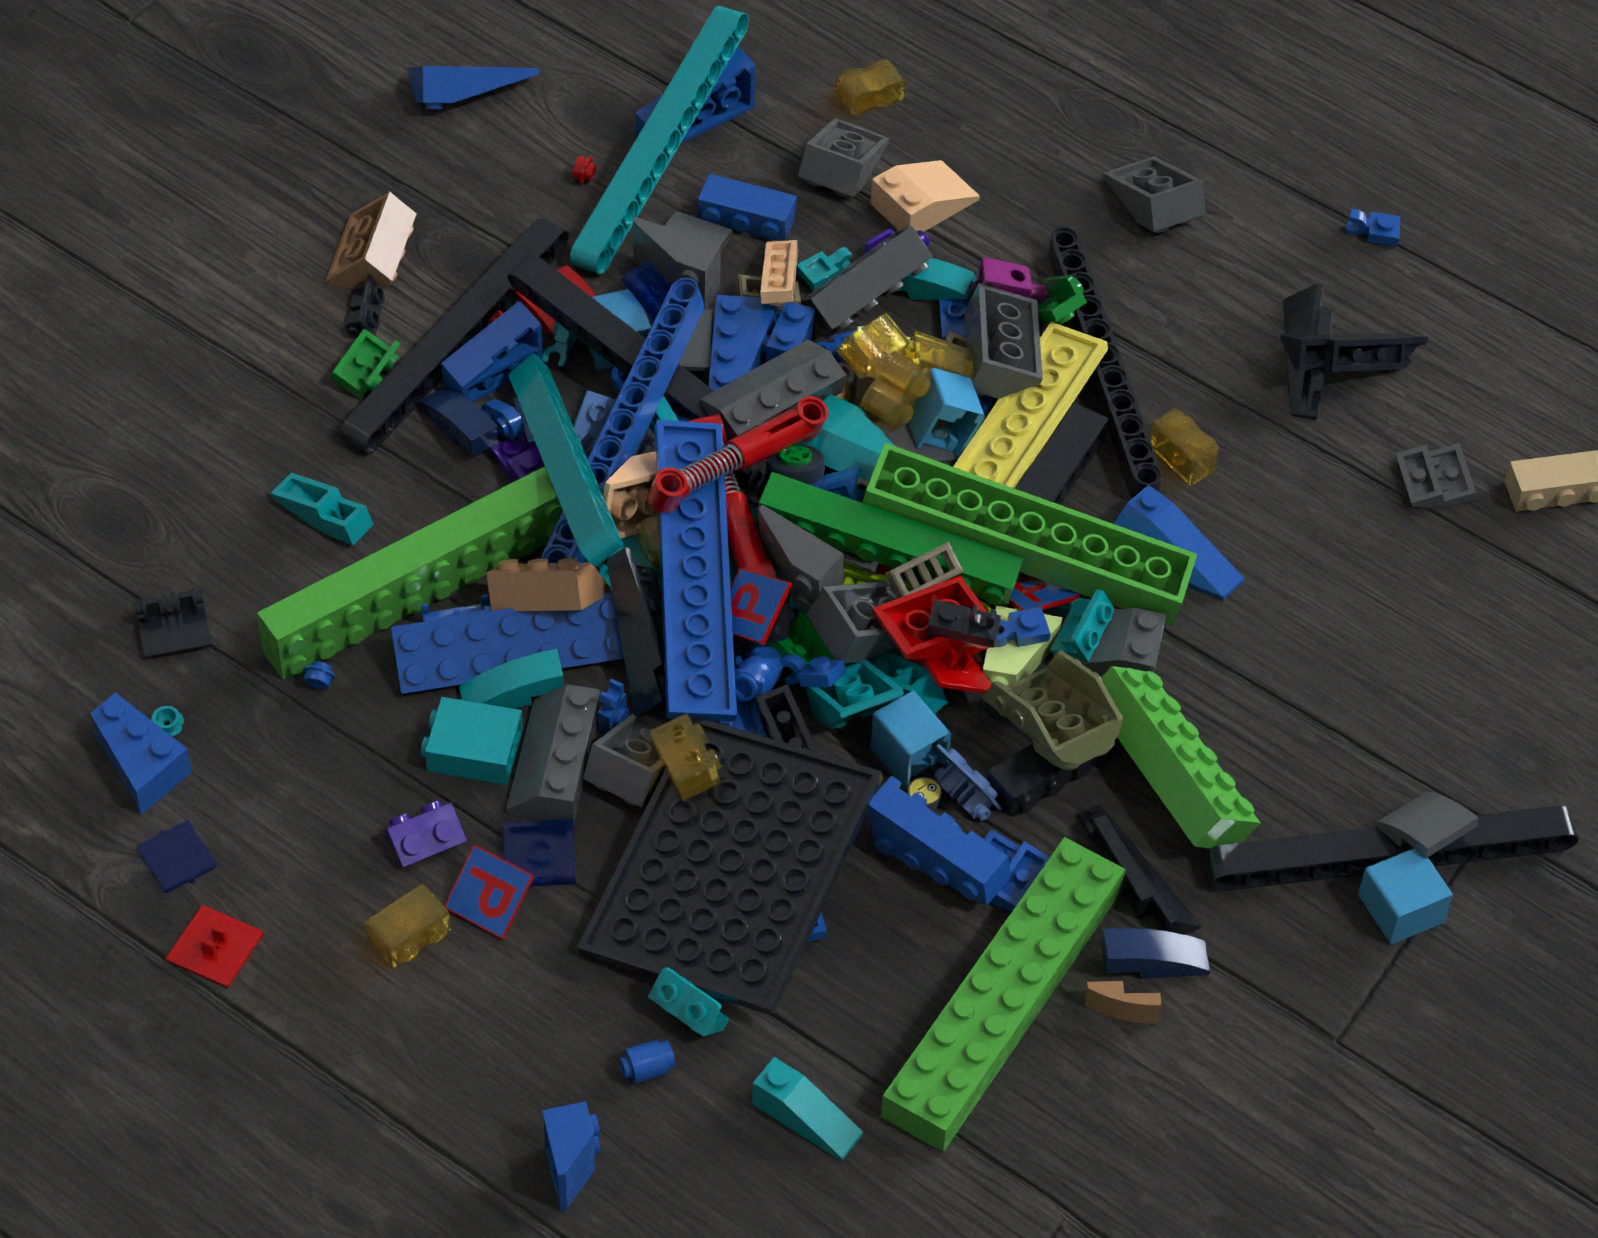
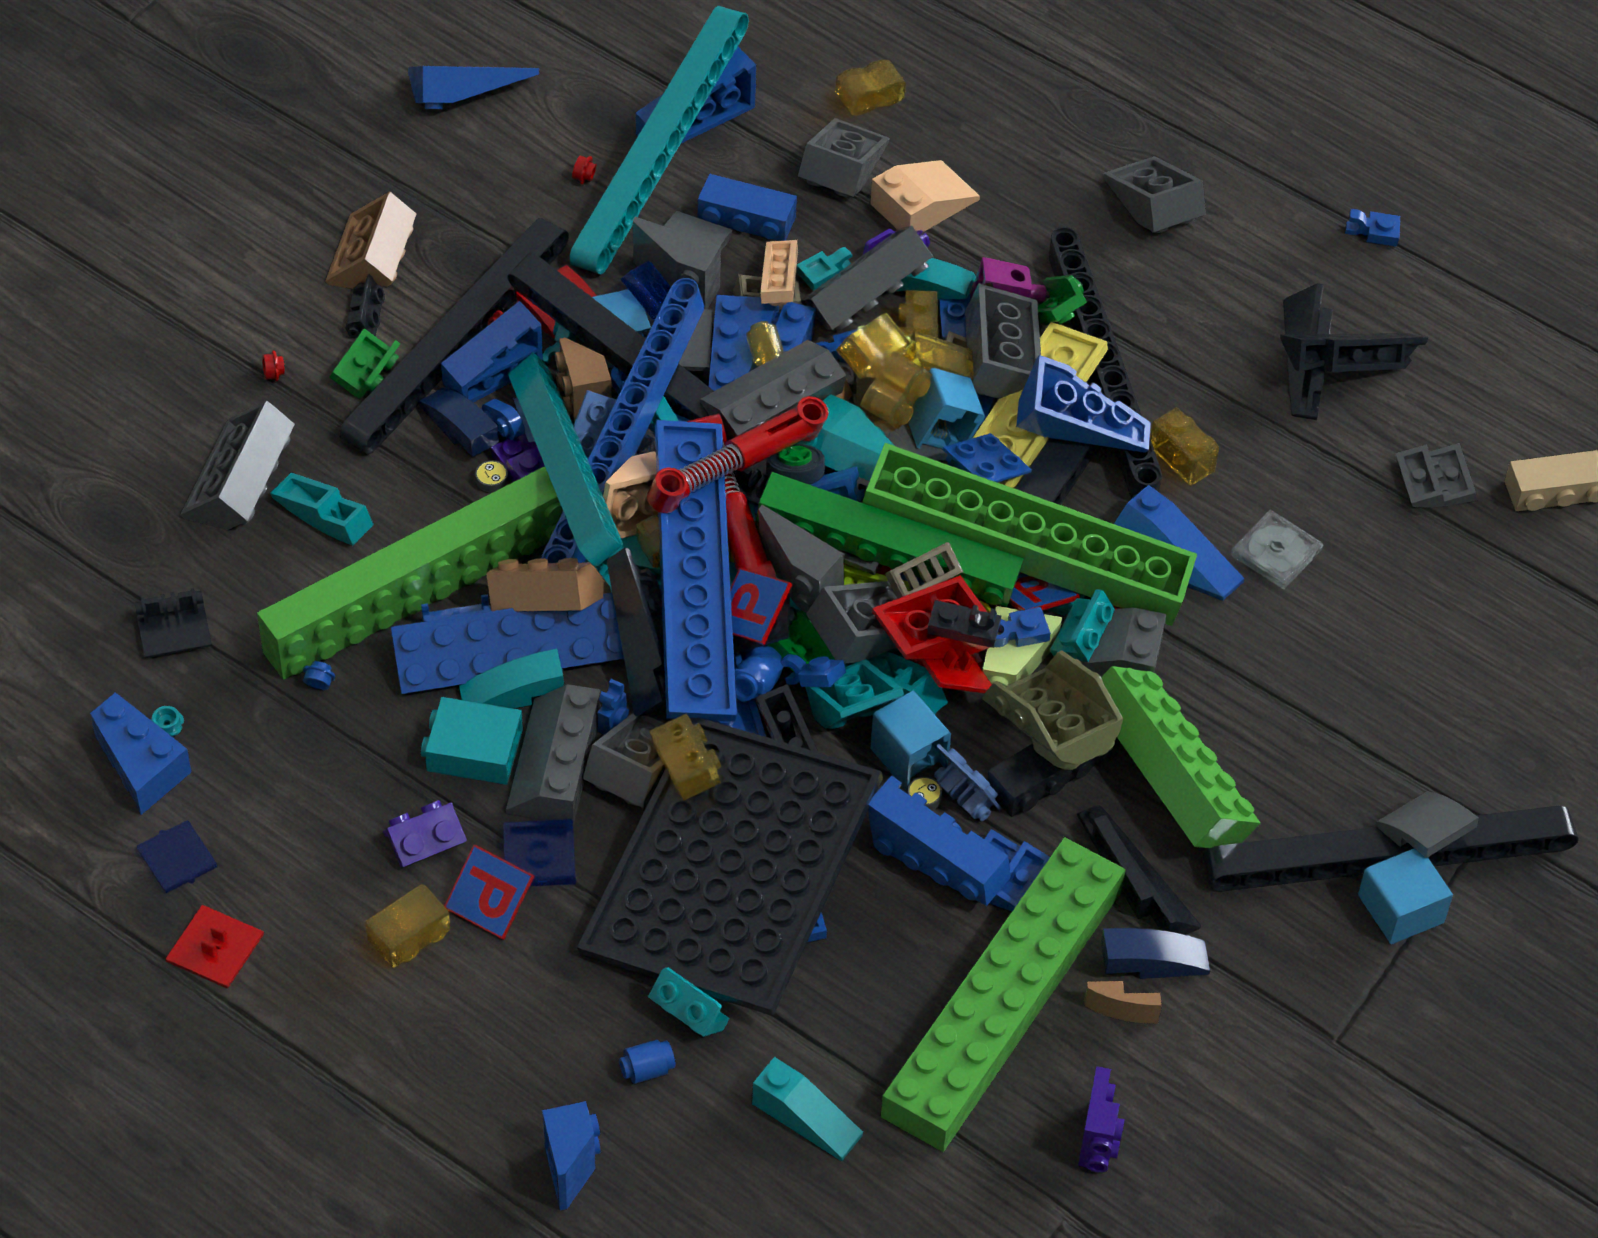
(239, 467): none -> dark grey slope
(272, 366): none -> red plate
(491, 476): none -> tile
(580, 371): none -> medium nougat slope
(764, 342): none -> clear yellow brick
(919, 313): none -> clear yellow brick
(986, 458): none -> blue hinge
(1069, 409): none -> blue wedge
(1102, 1126): none -> dark purple plate
(1277, 549): none -> clear piece

